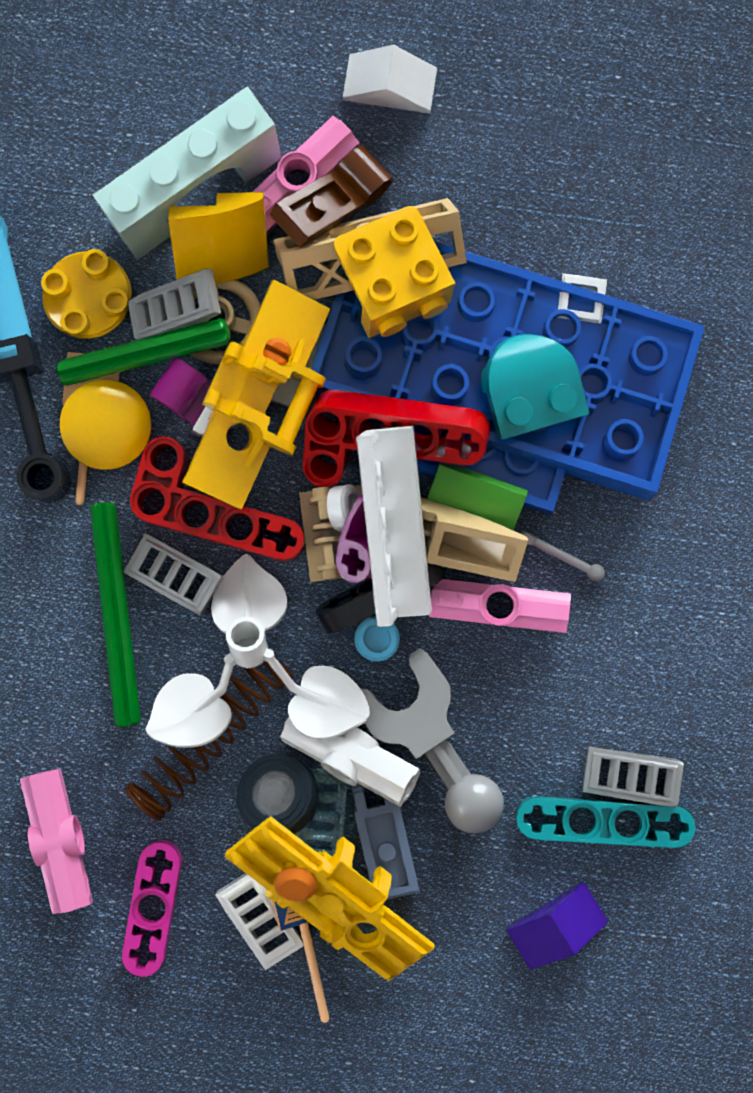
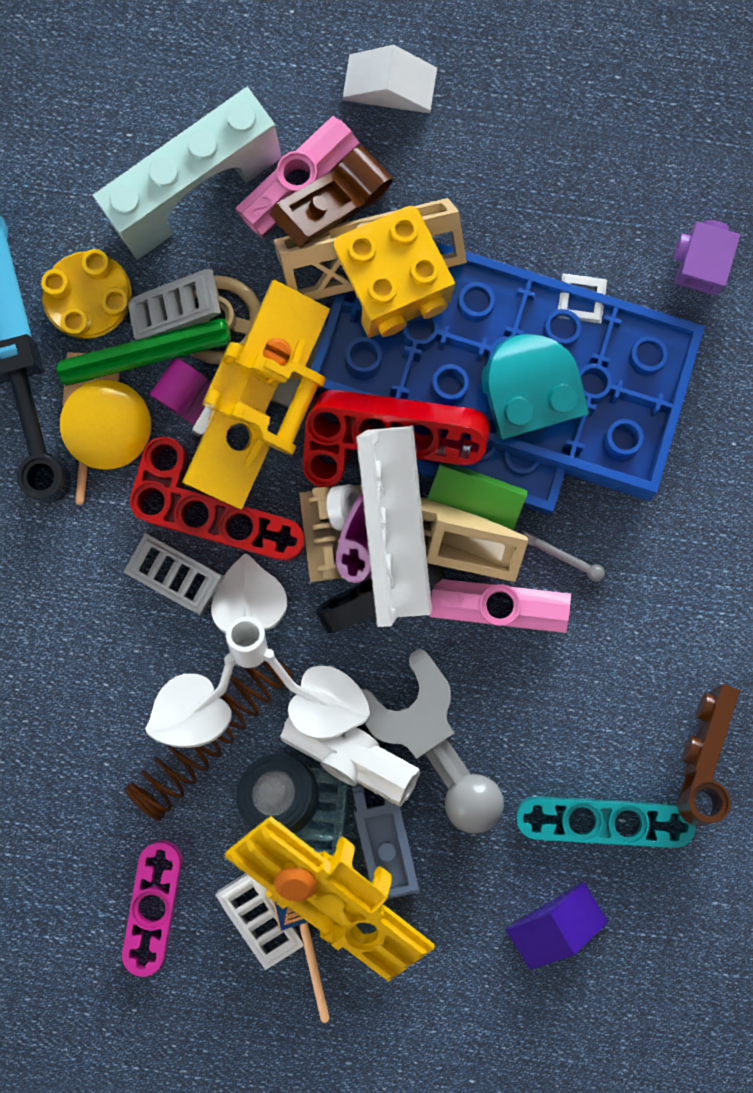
(56, 841): bright pink piece -> none
(115, 614): green axle -> none
(220, 237): yellow slope -> none
(376, 642): medium azure tile -> none
(672, 782): light grey slope -> none
(702, 755): none -> reddish brown plate
(705, 256): none -> medium lavender brick

